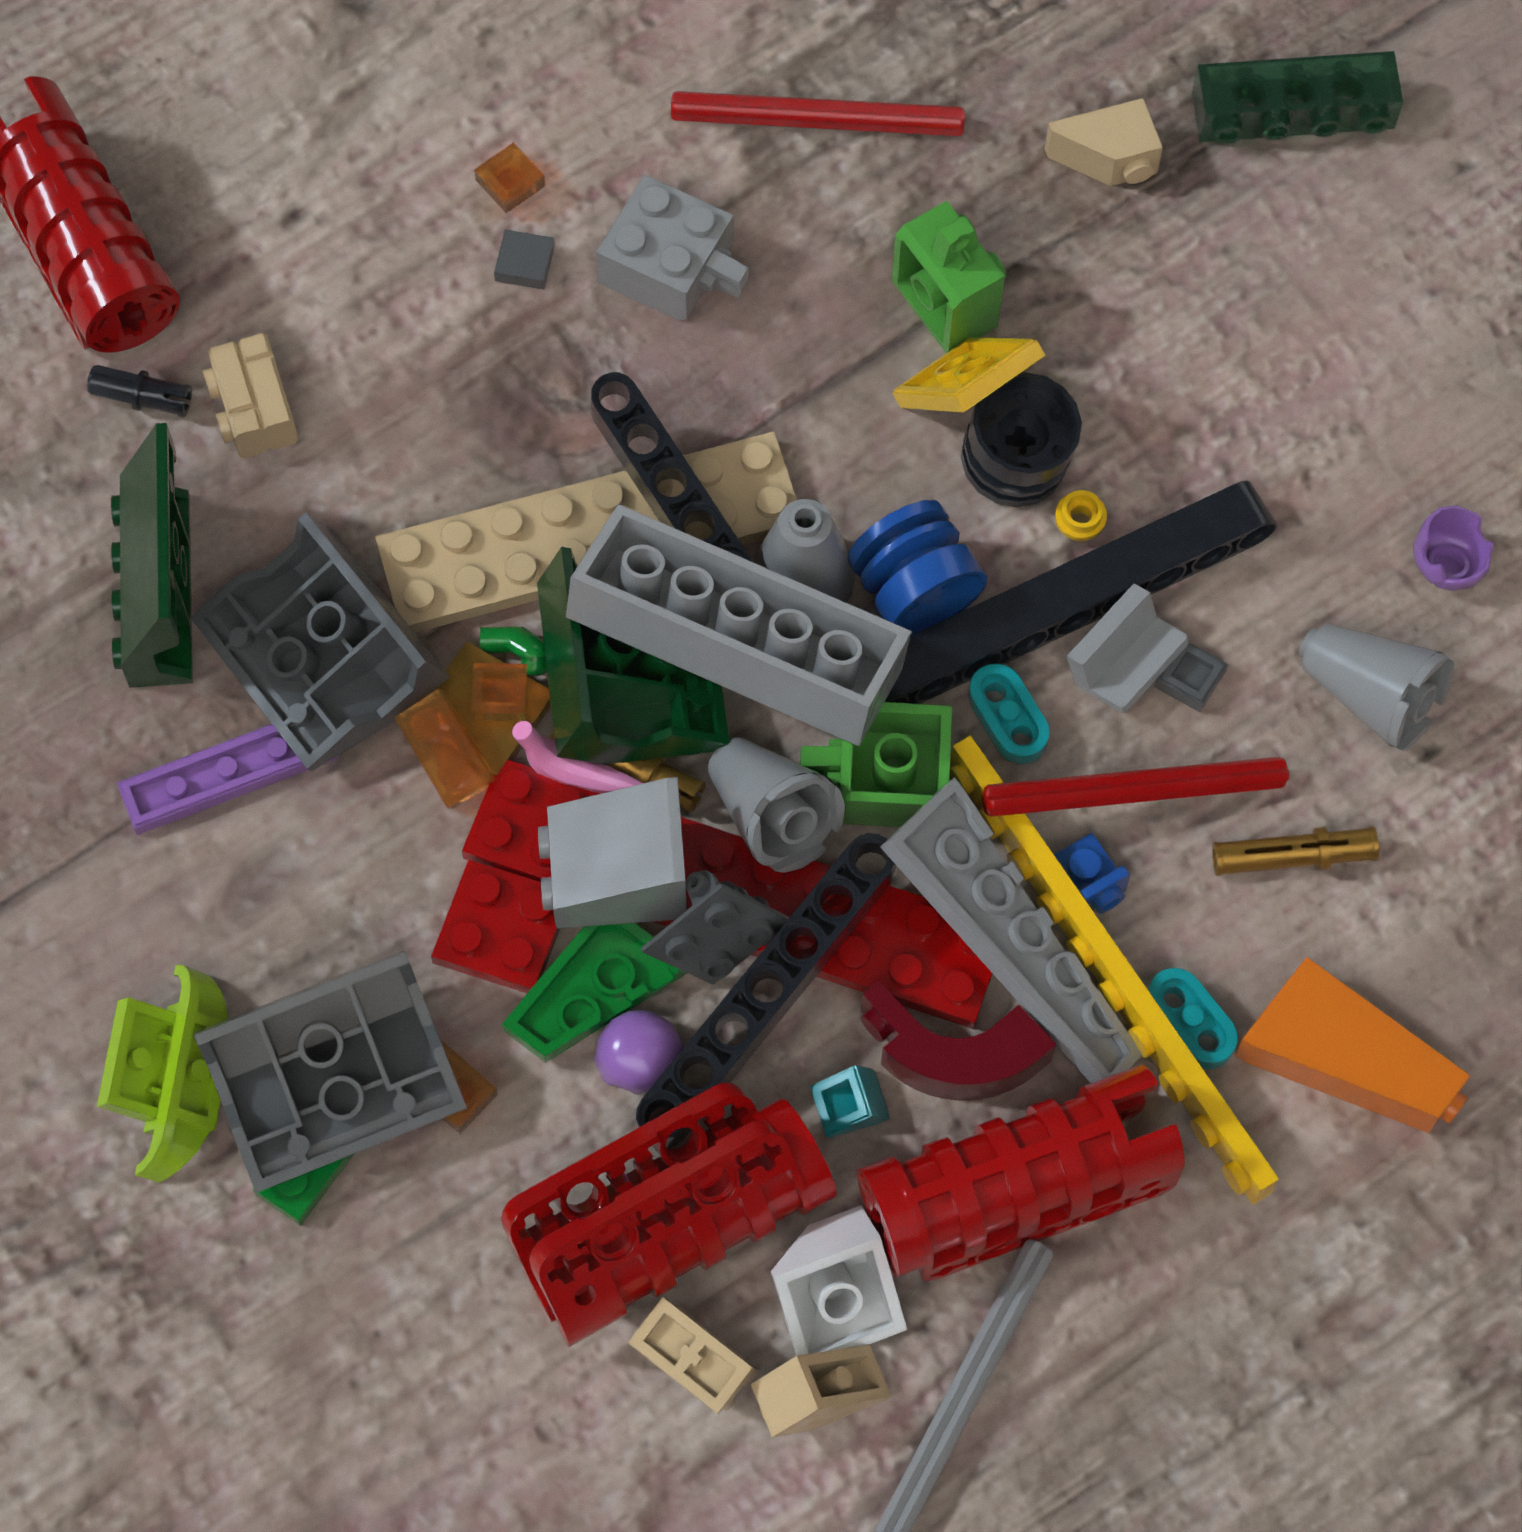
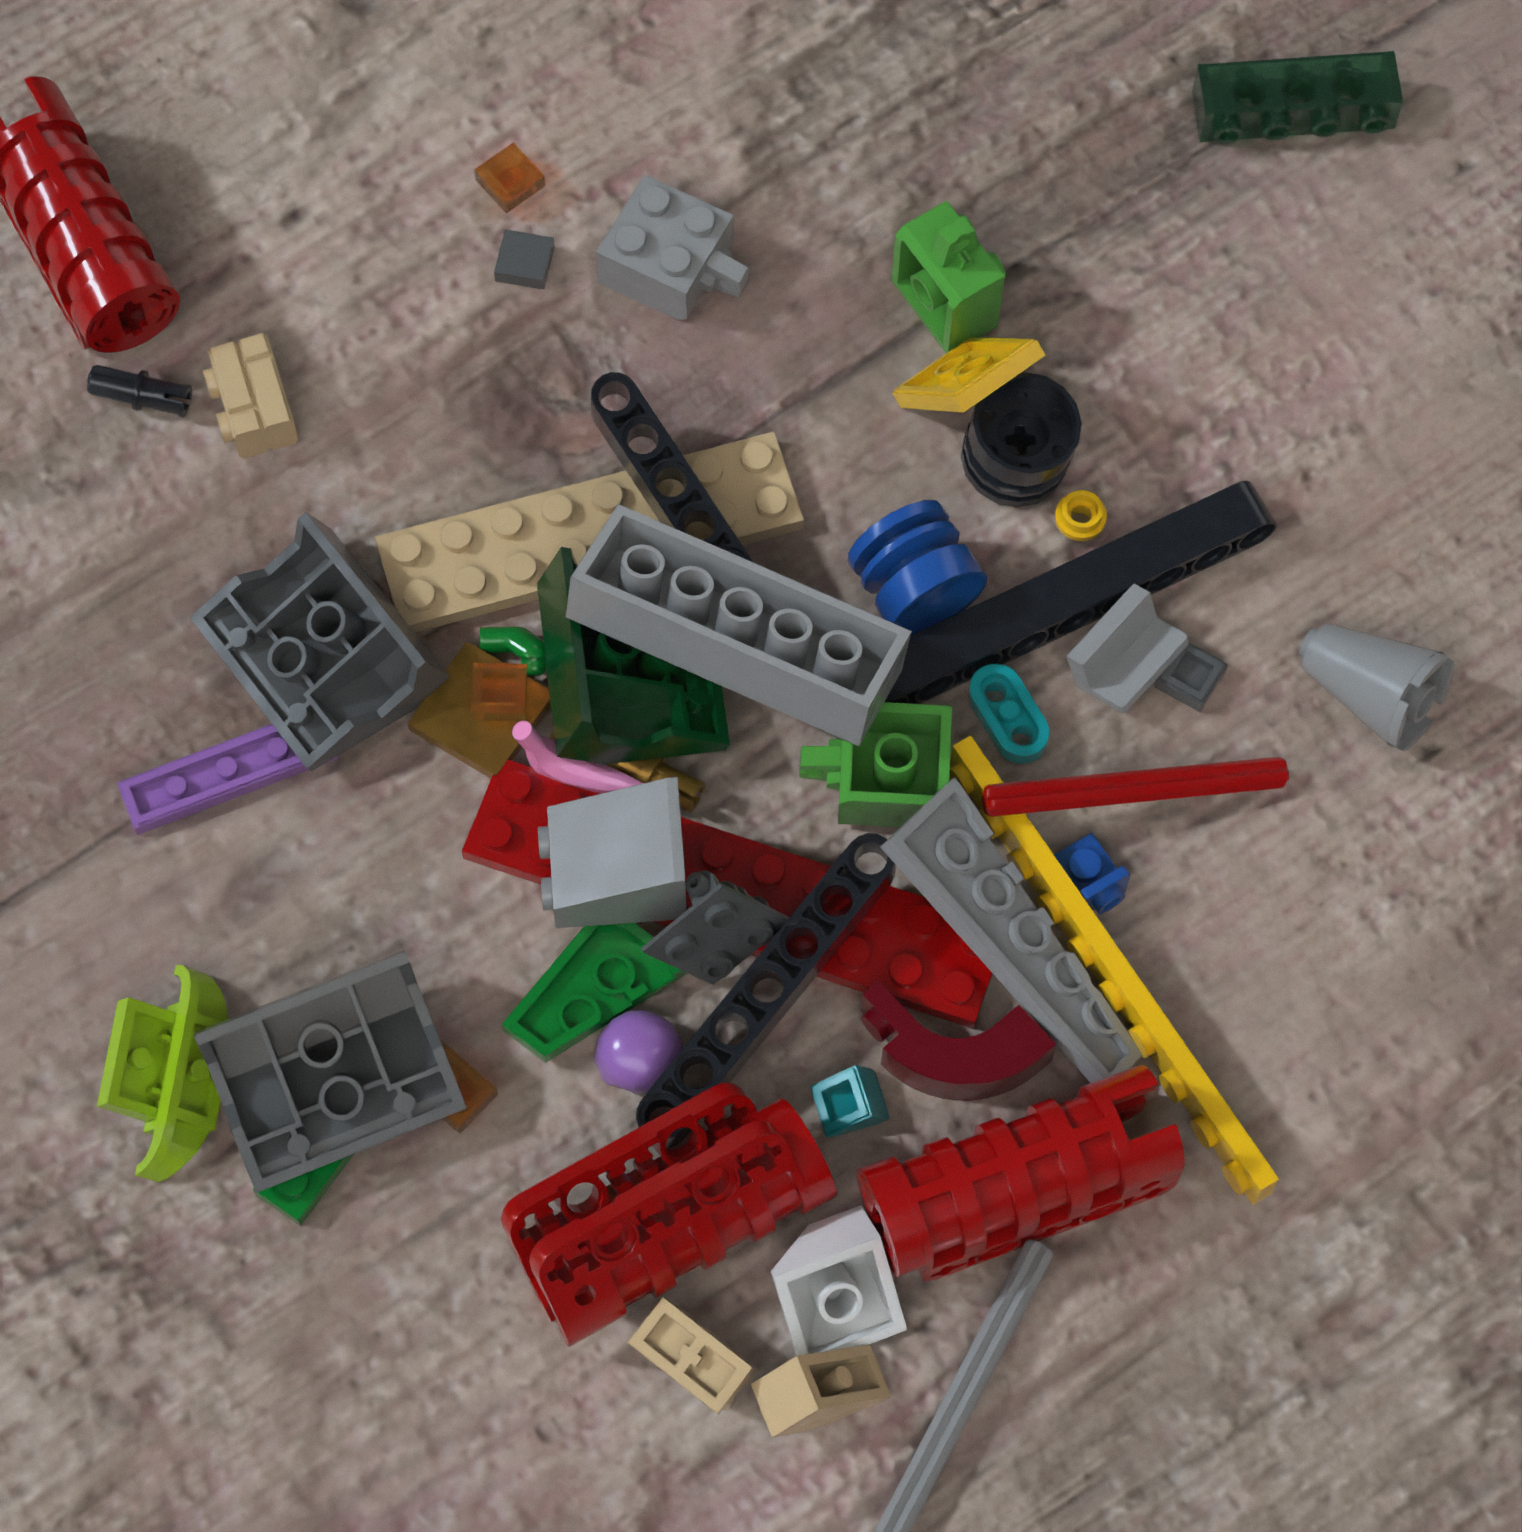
(153, 568): dark green piece -> none
(445, 749): clear orange plate -> none
(497, 928): red plate -> none
(776, 804): light grey cone -> none
(808, 549): light grey cone -> none
(817, 113): red axle -> none
(1107, 144): tan slope -> none
(1196, 1017): teal plate -> none
(1292, 851): pearl gold pin -> none
(1353, 1051): orange slope -> none
(1452, 549): medium lavender hair -> none

